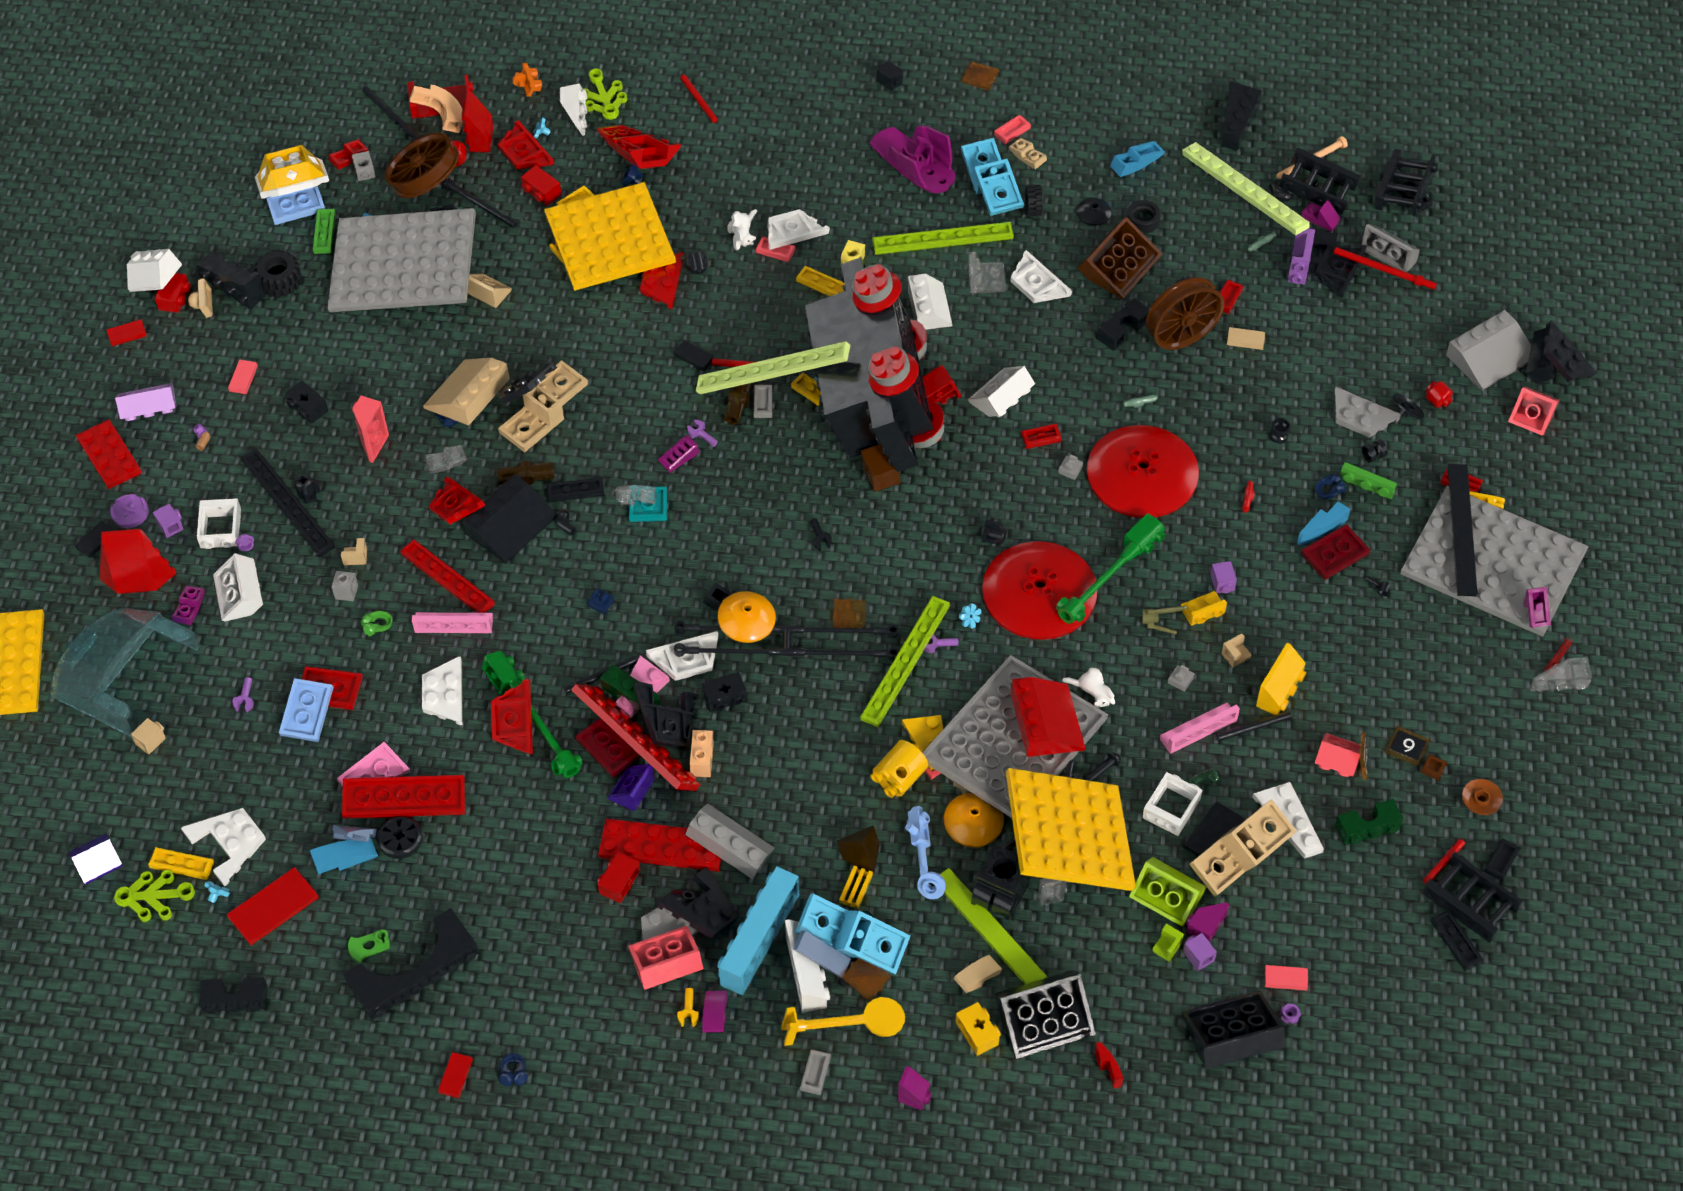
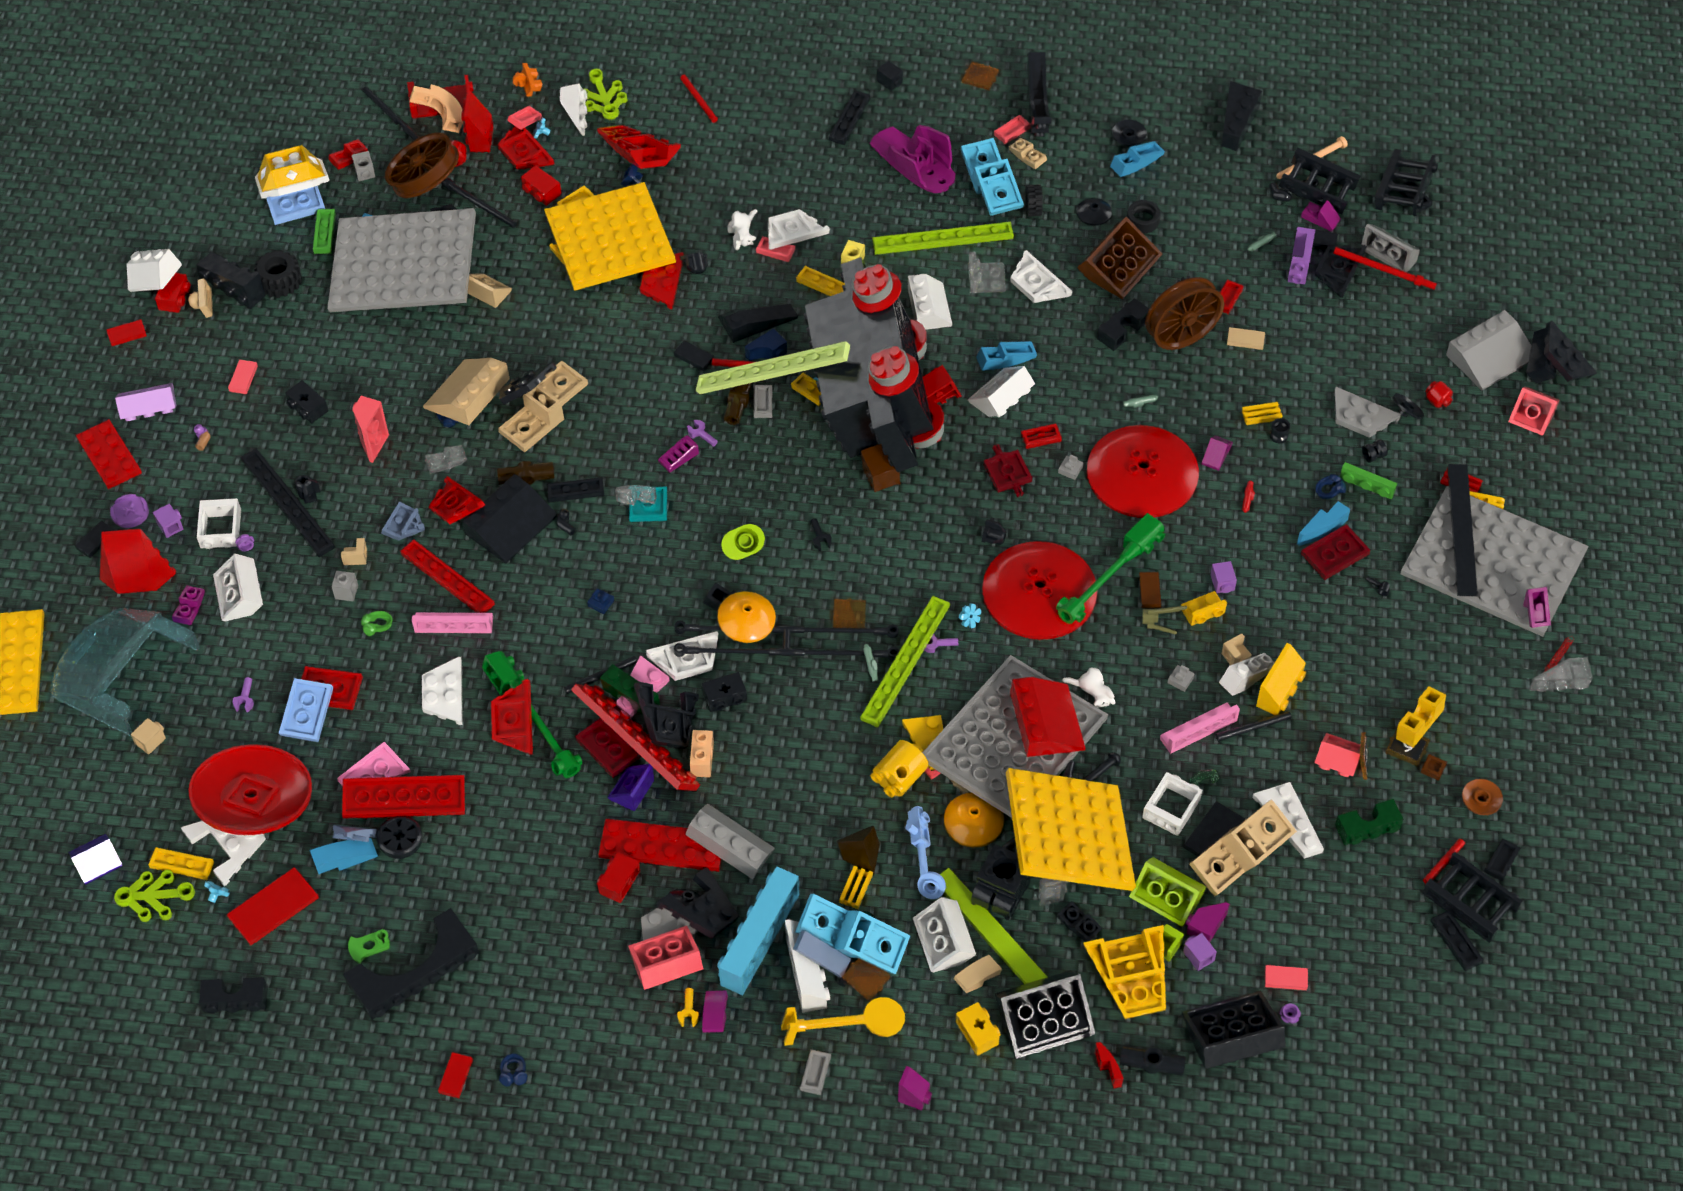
(226, 779): none -> red dish
(403, 522): none -> sand blue slope
(524, 117): none -> coral tile
(743, 541): none -> lime piece
(751, 321): none -> black wedge
(766, 346): none -> dark blue arch
(849, 117): none -> black tile
(871, 663): none -> sand green piece
(944, 935): none -> white slope
(1005, 355): none -> dark azure slope
(1007, 470): none -> dark red plate
(1037, 91): none -> black arch
(1078, 922): none -> black slope
(1129, 132): none -> black dish
(1133, 970): none -> yellow wedge
(1150, 589): none -> reddish brown tile
(1165, 1062): none -> black piece
(1216, 452): none -> magenta slope
(1246, 188): yellowish green plate -> none
(1246, 673): none -> white slope
(1260, 411): none -> yellow tile
(1416, 724): none -> yellow arch

